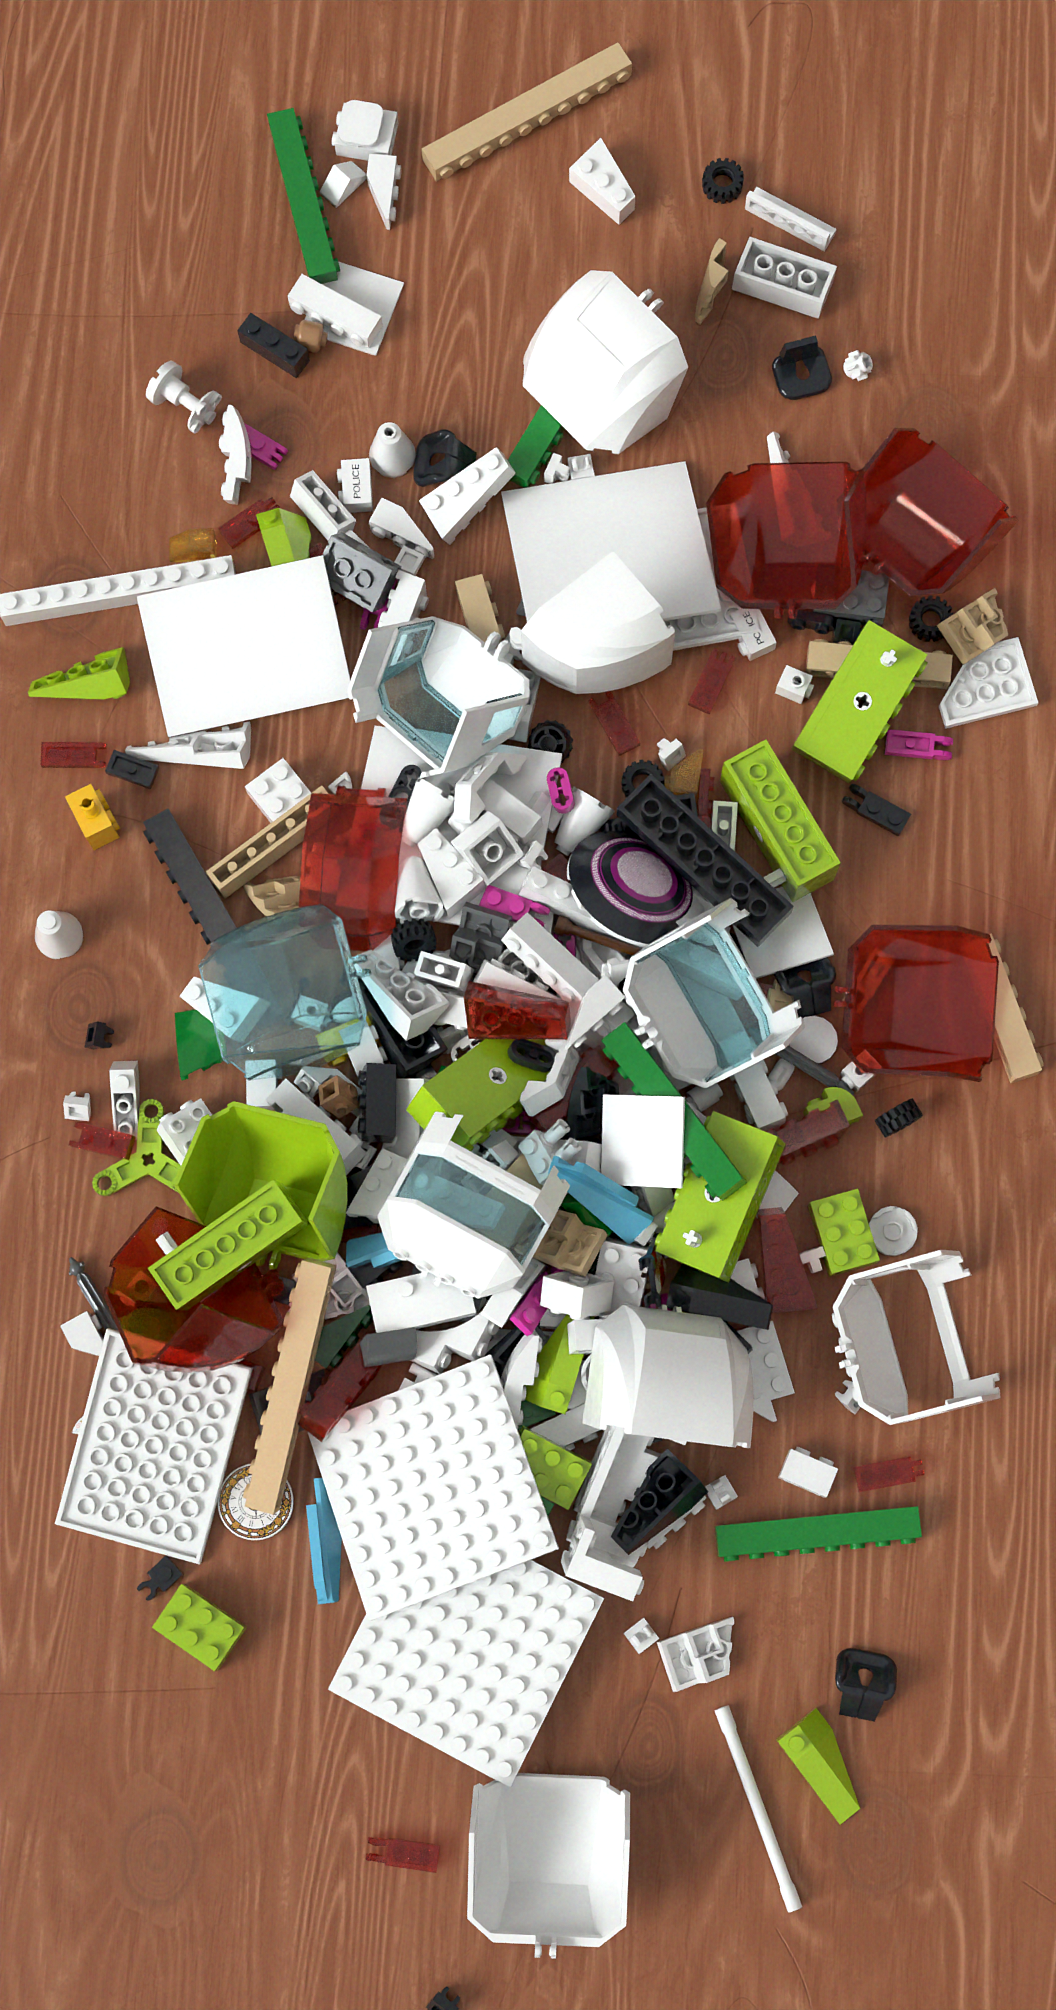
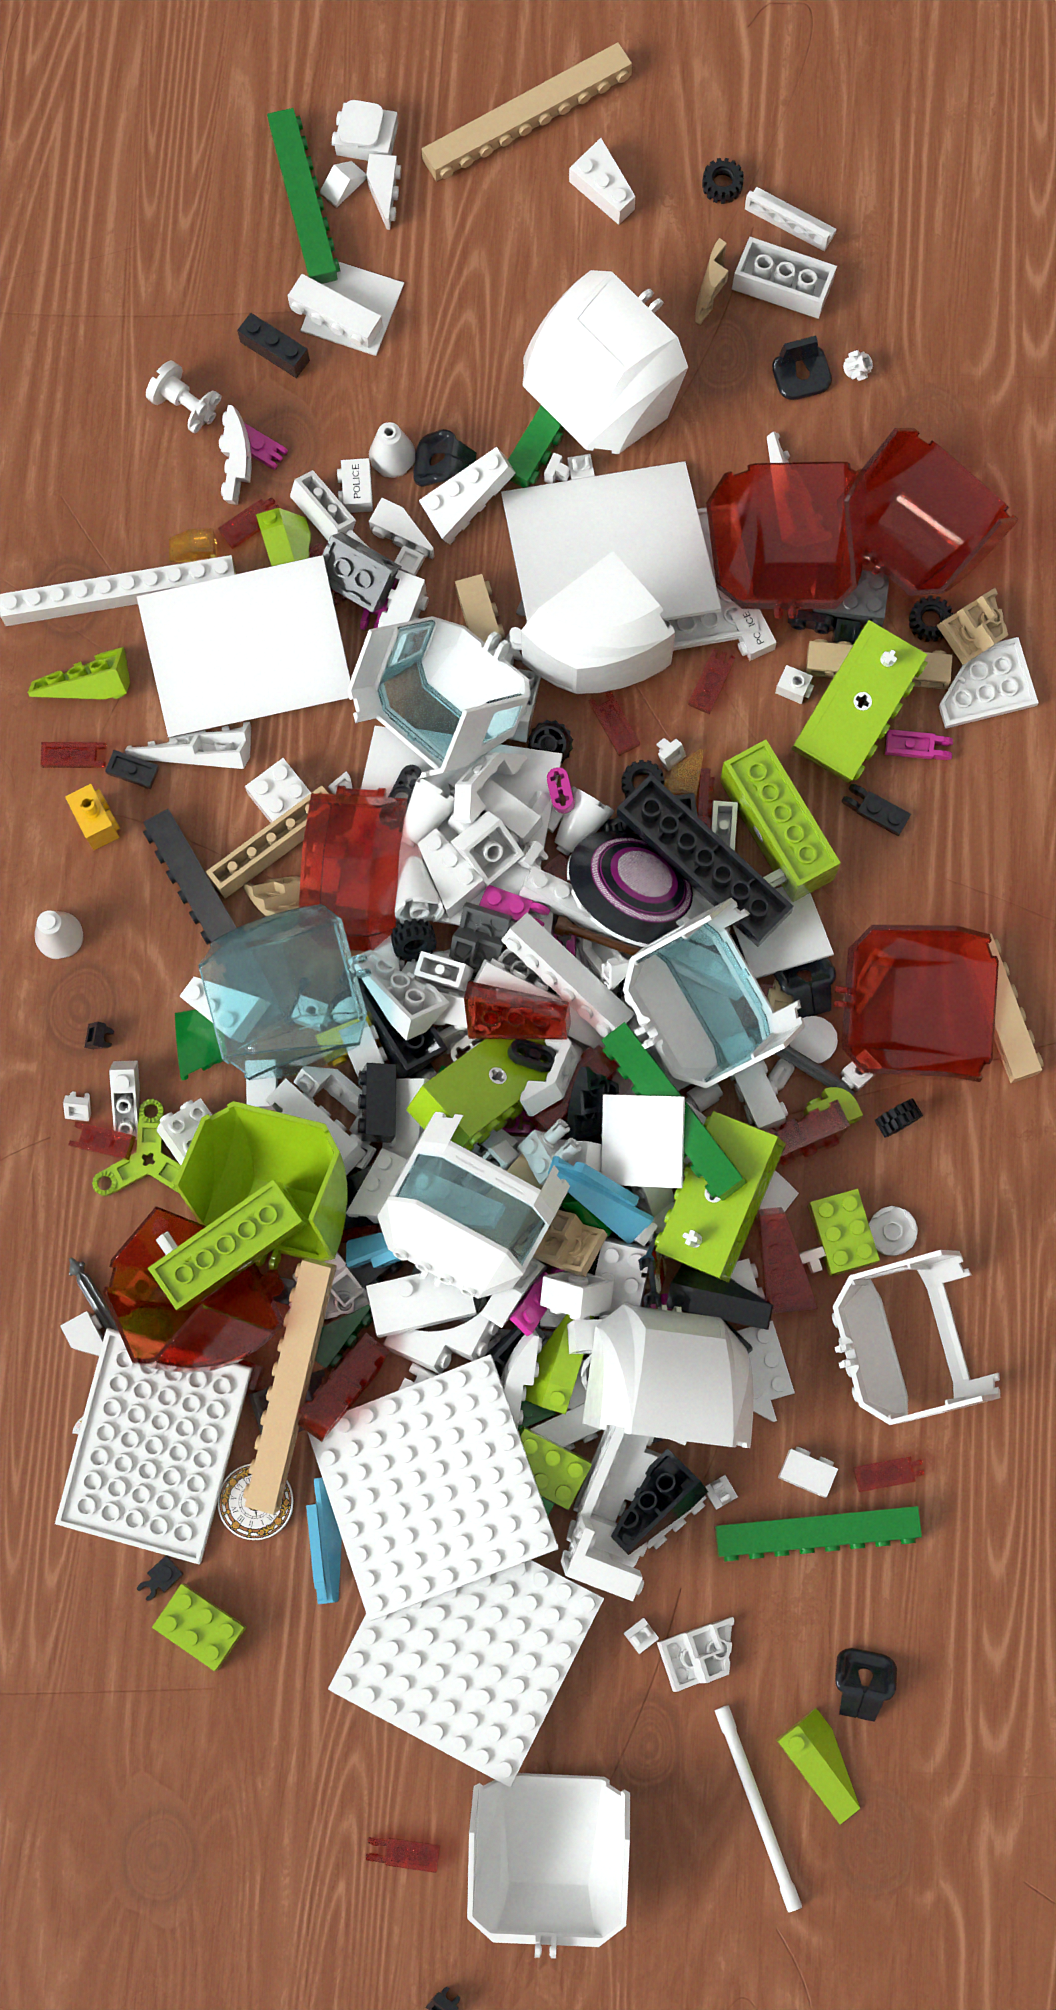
(310, 335): medium nougat head -> none
(338, 1096): medium nougat brick -> none
(389, 1347): dark grey brick -> none
(595, 1005): white slope -> none
(847, 1398): white tile -> none

